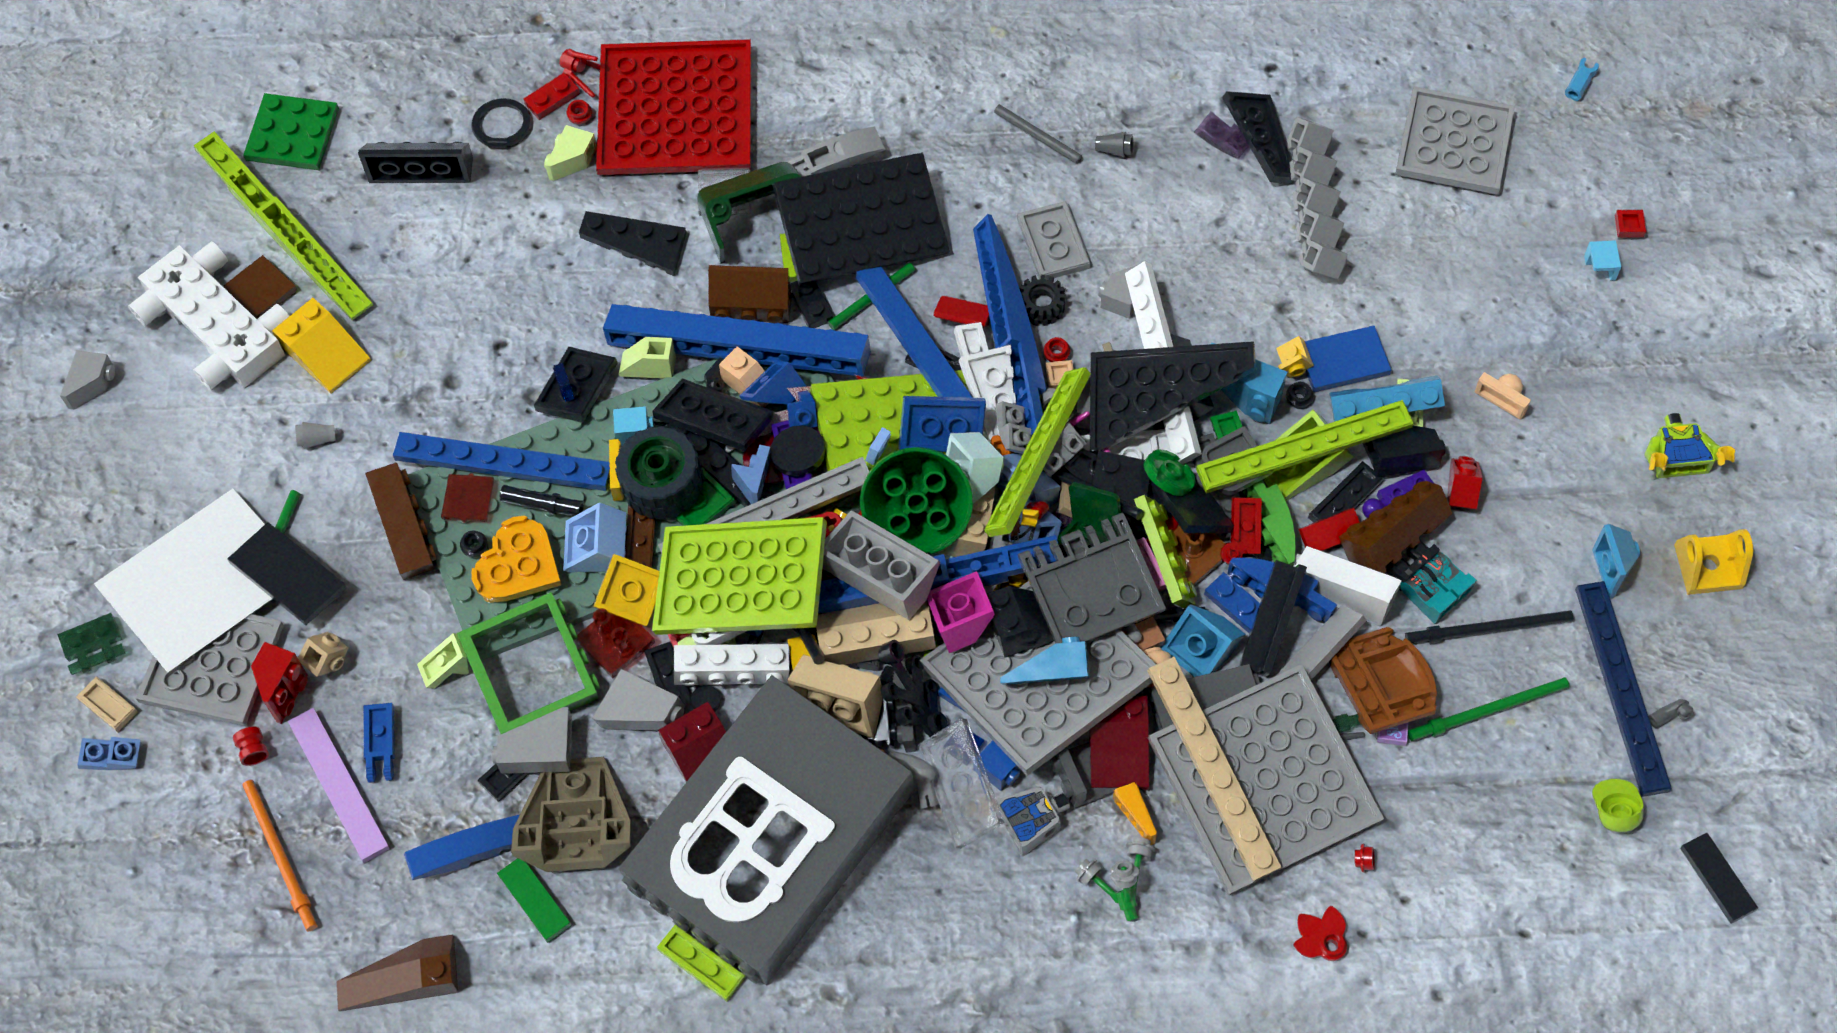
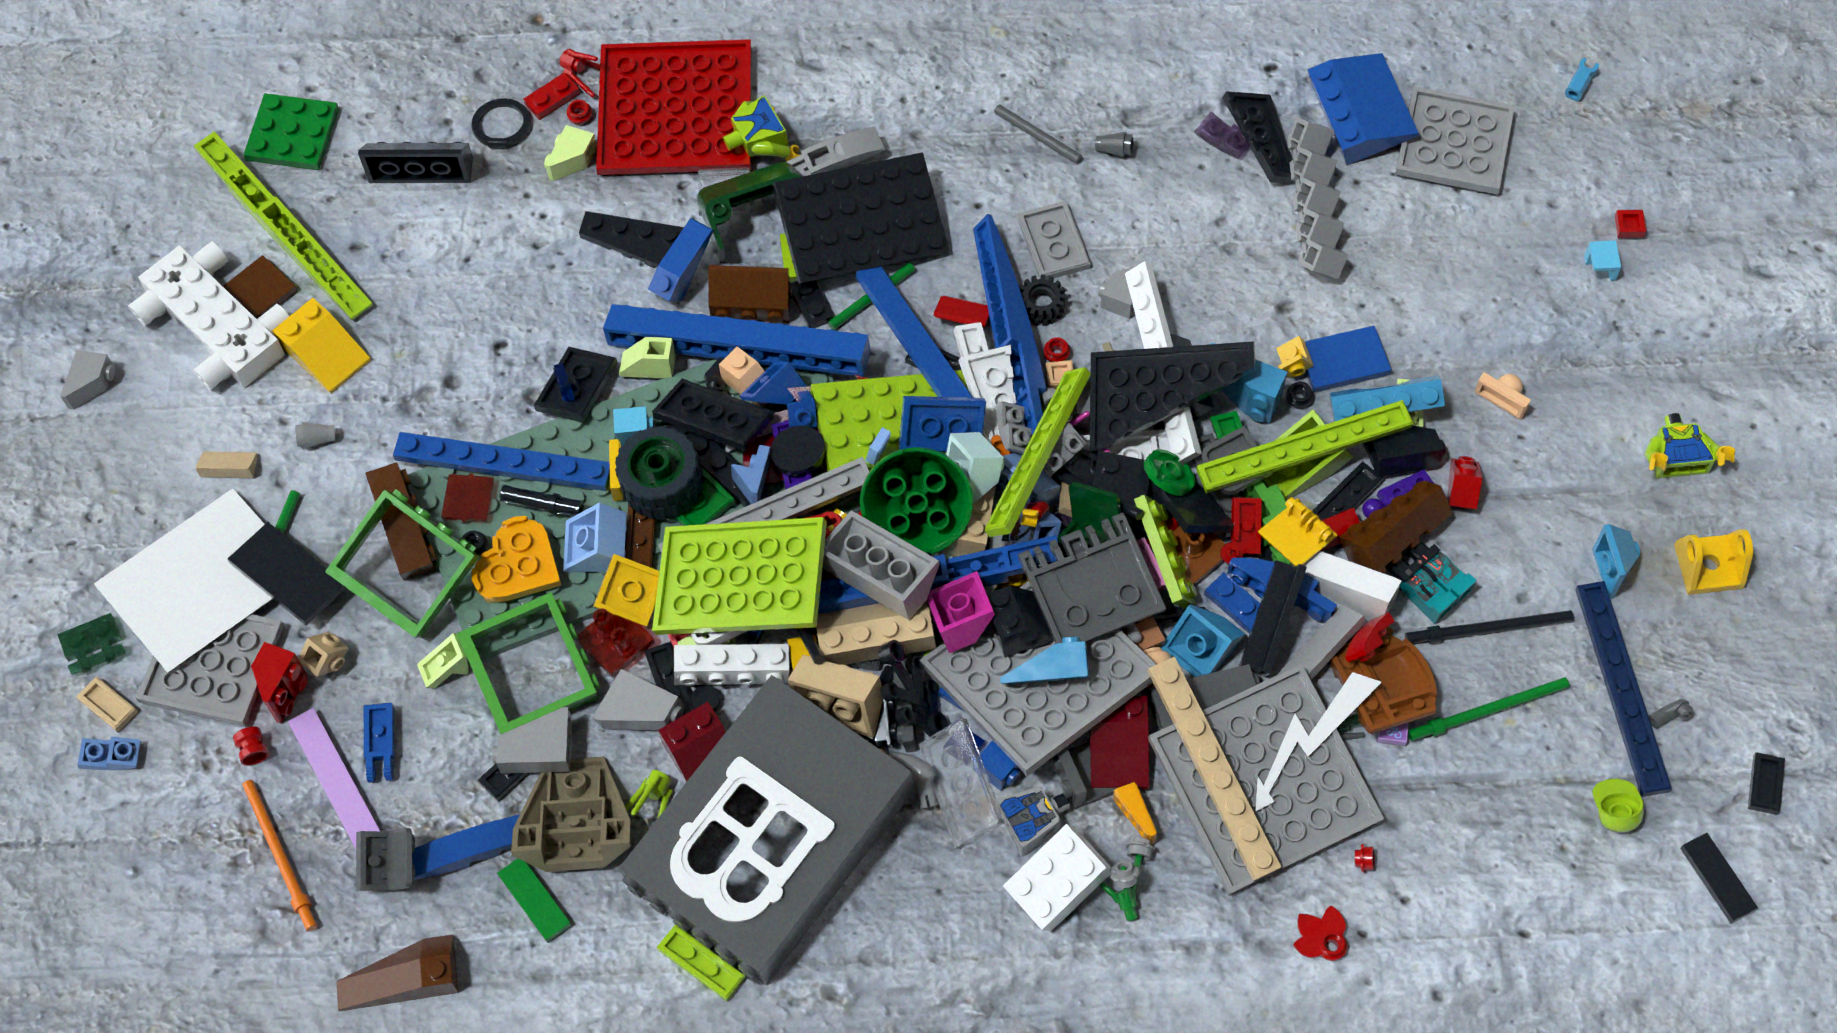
(227, 464): none -> tan slope
(338, 570): none -> bright green window
(384, 860): none -> dark grey bracket
(653, 787): none -> lime plant
(681, 262): none -> blue slope
(760, 131): none -> lime torso
(1058, 878): none -> white brick
(1297, 532): none -> yellow hinge
(1350, 696): none -> white sticker
(1362, 105): none -> blue slope
(1368, 638): none -> red slope
(1766, 783): none -> black tile

